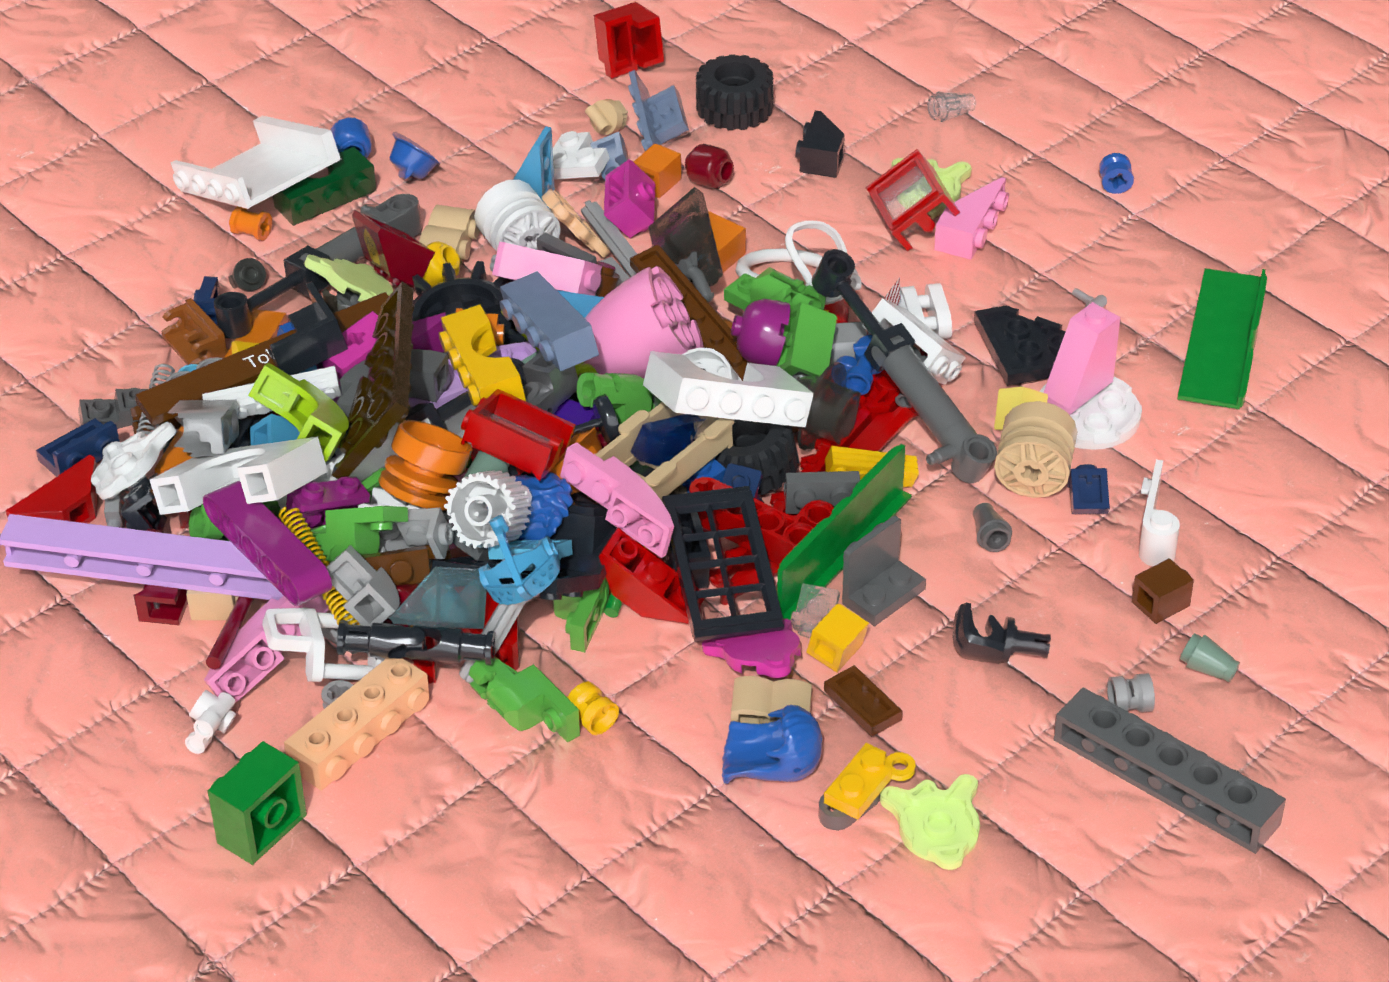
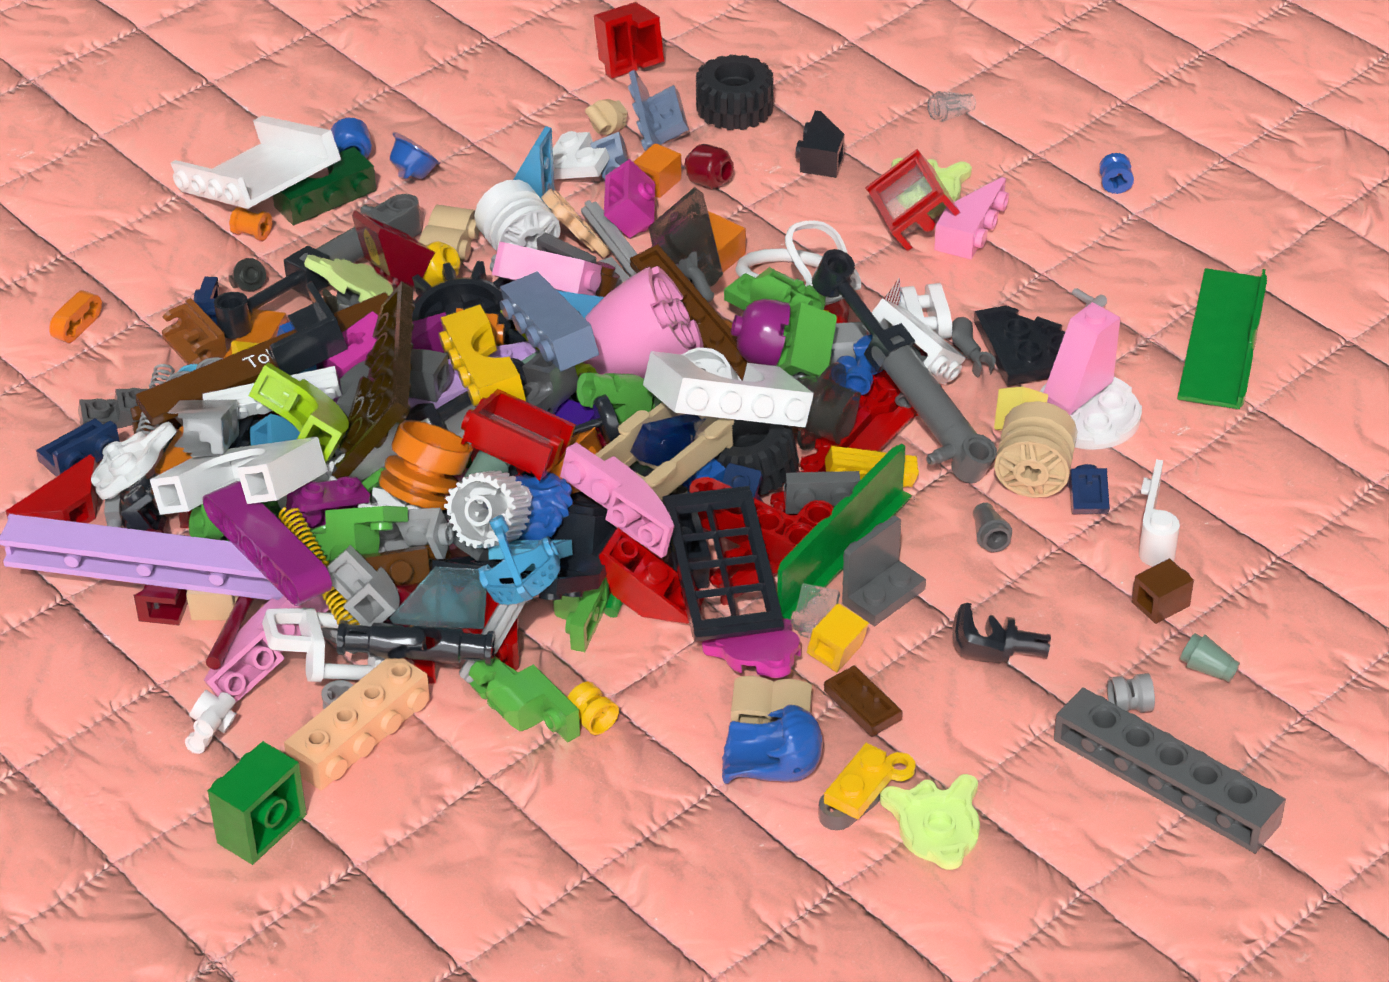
(75, 316): none -> orange beam
(963, 338): none -> dark grey arm

